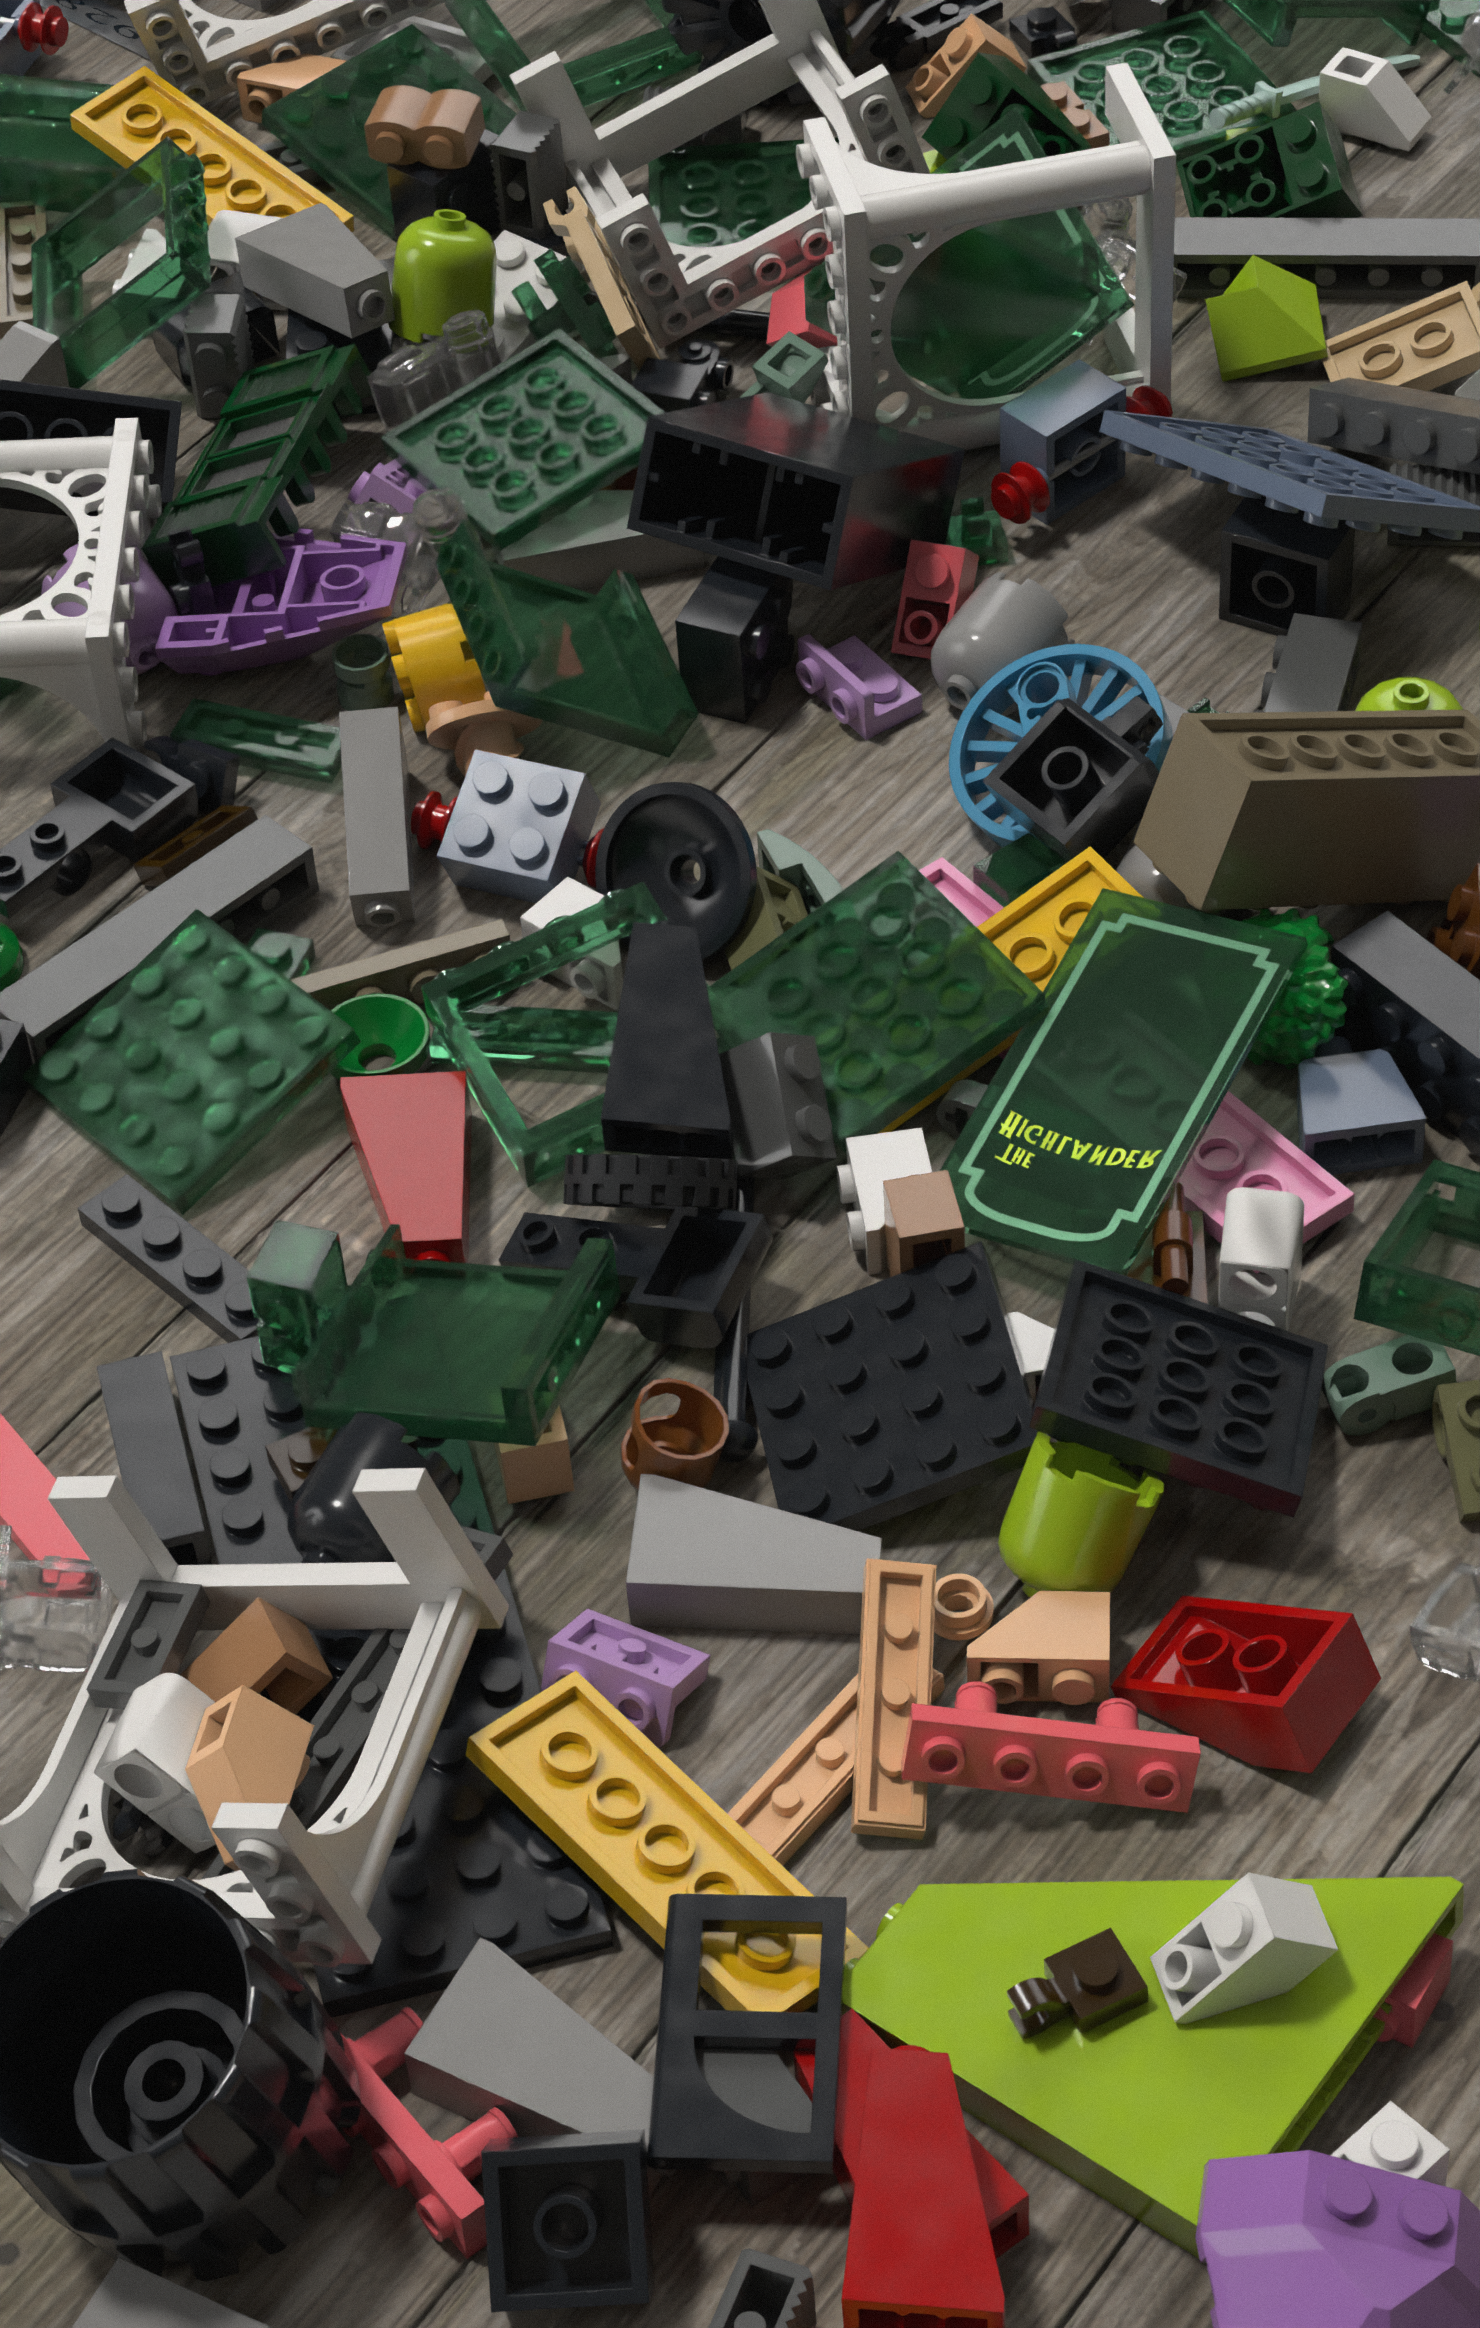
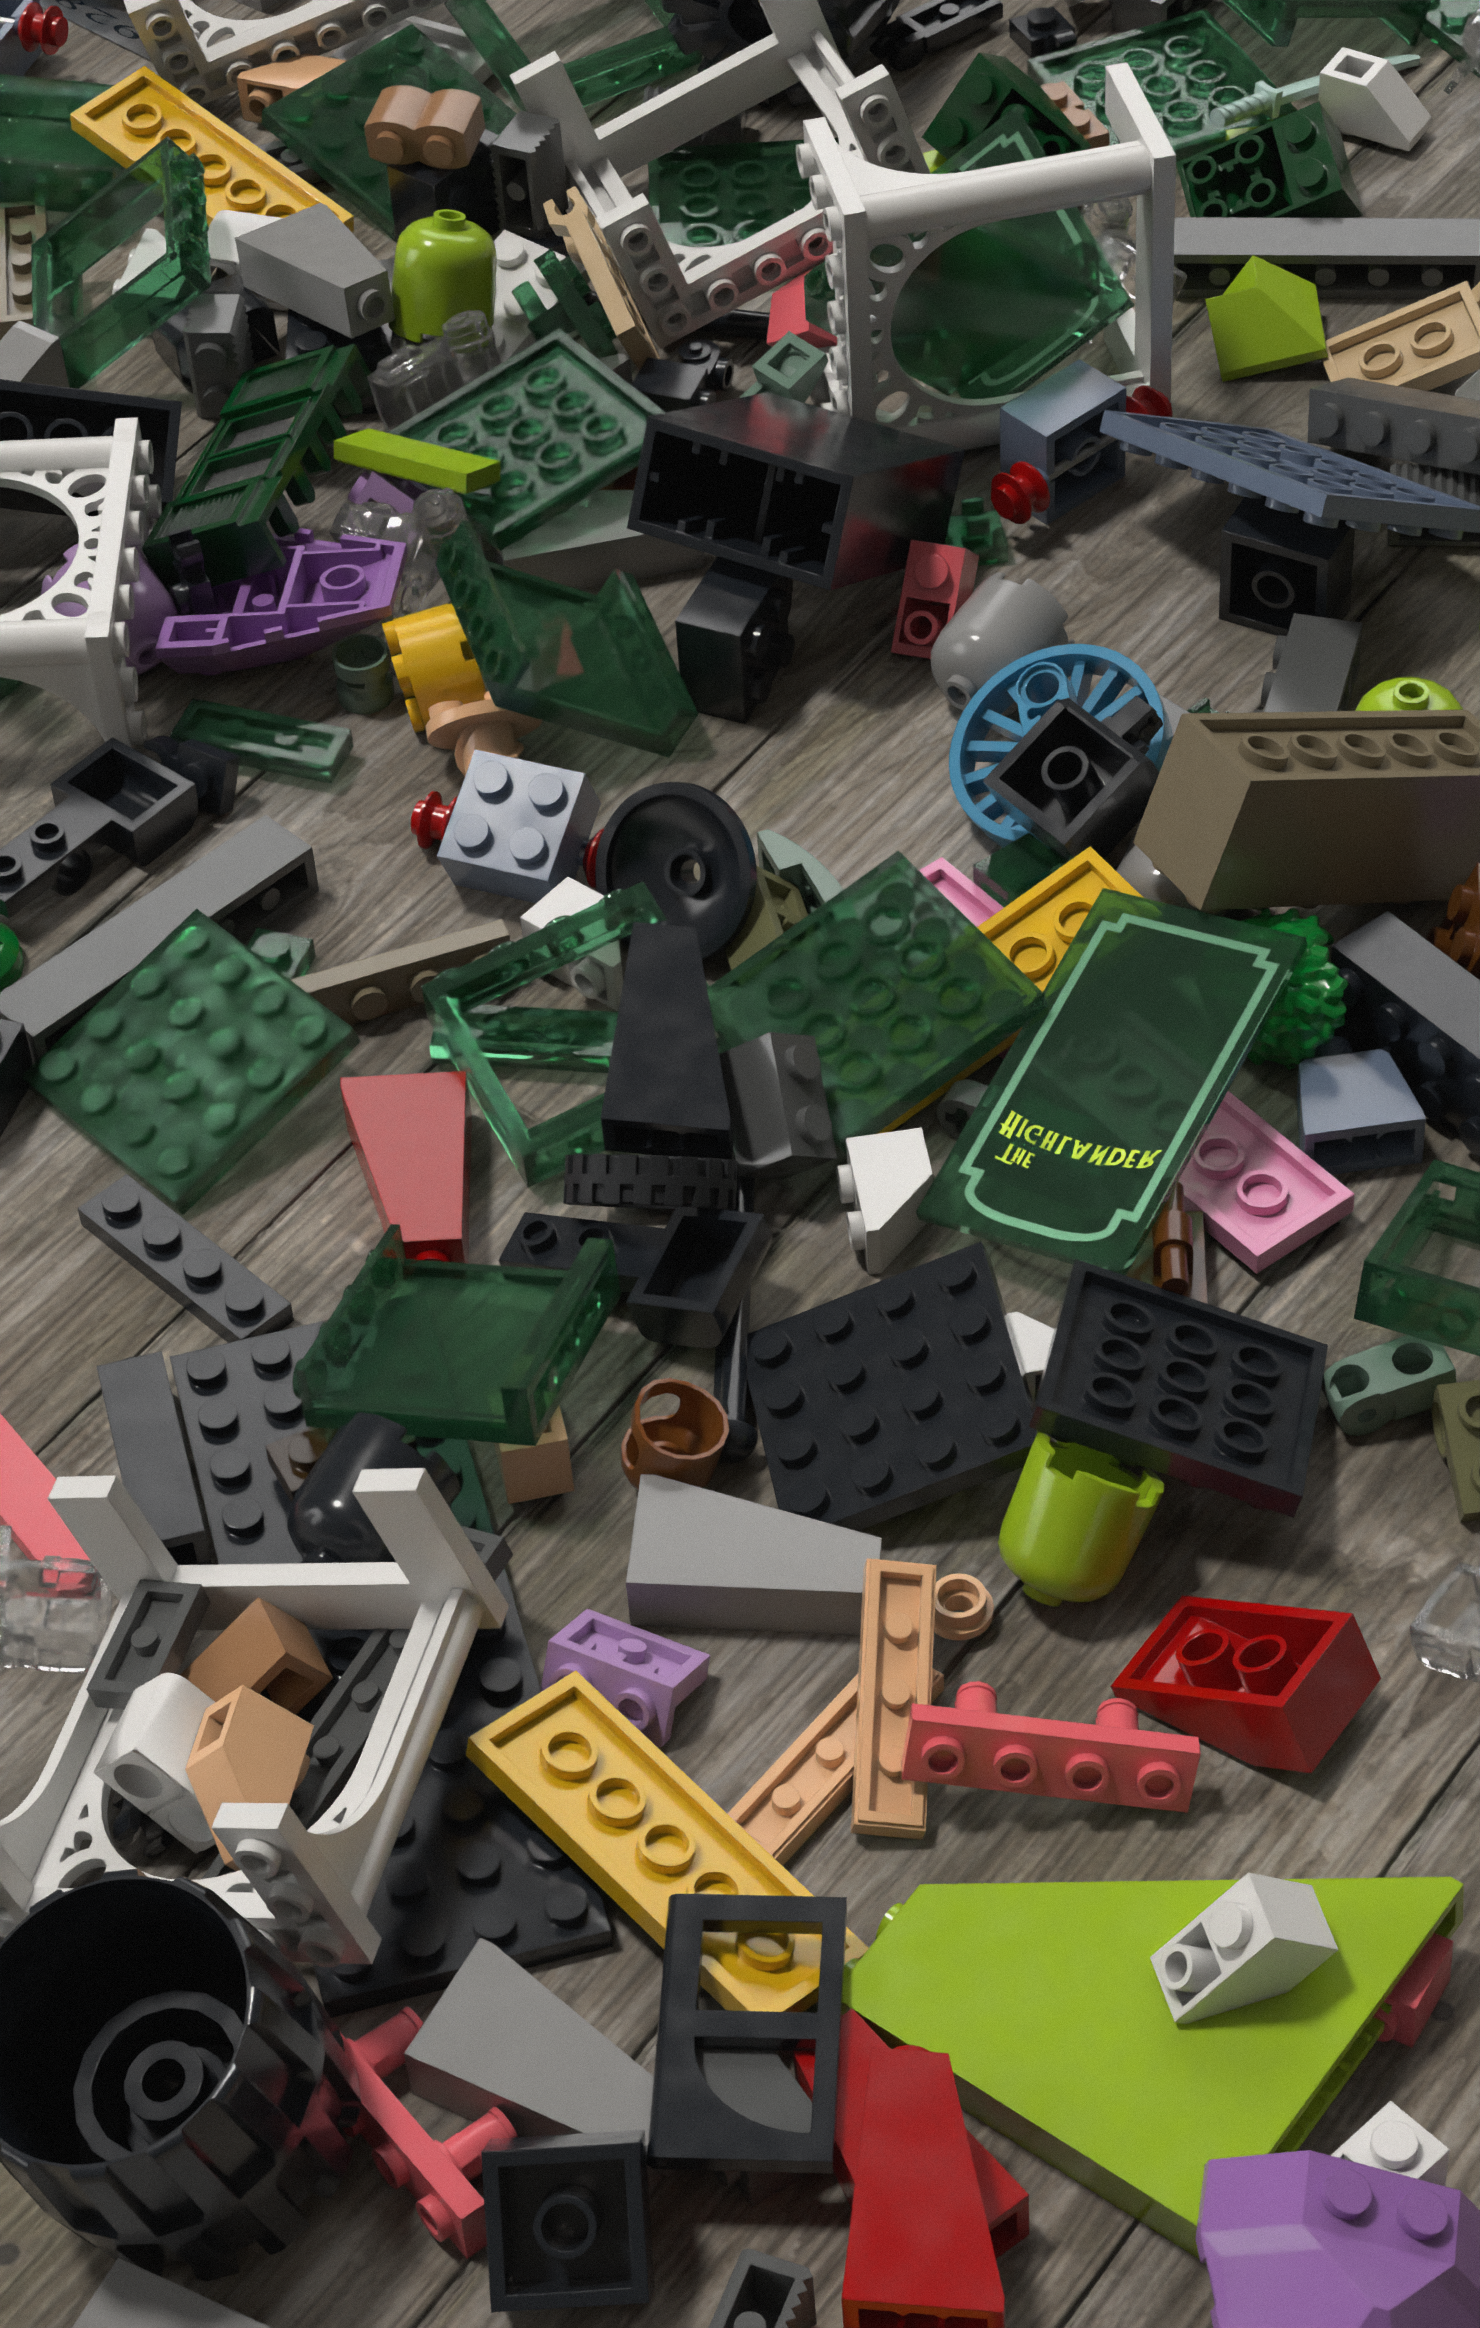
(193, 843): dark brown plate -> none
(295, 1290): clear green piece -> none
(377, 817): light grey slope -> none
(385, 1027): green piece -> none
(416, 461): none -> lime tile
(856, 685): lavender bracket -> none
(920, 1220): medium nougat piece -> none
(941, 74): light nougat slope -> none
(1047, 1650): light nougat slope -> none
(1084, 1982): dark brown plate -> none
(1261, 1231): white piece -> none

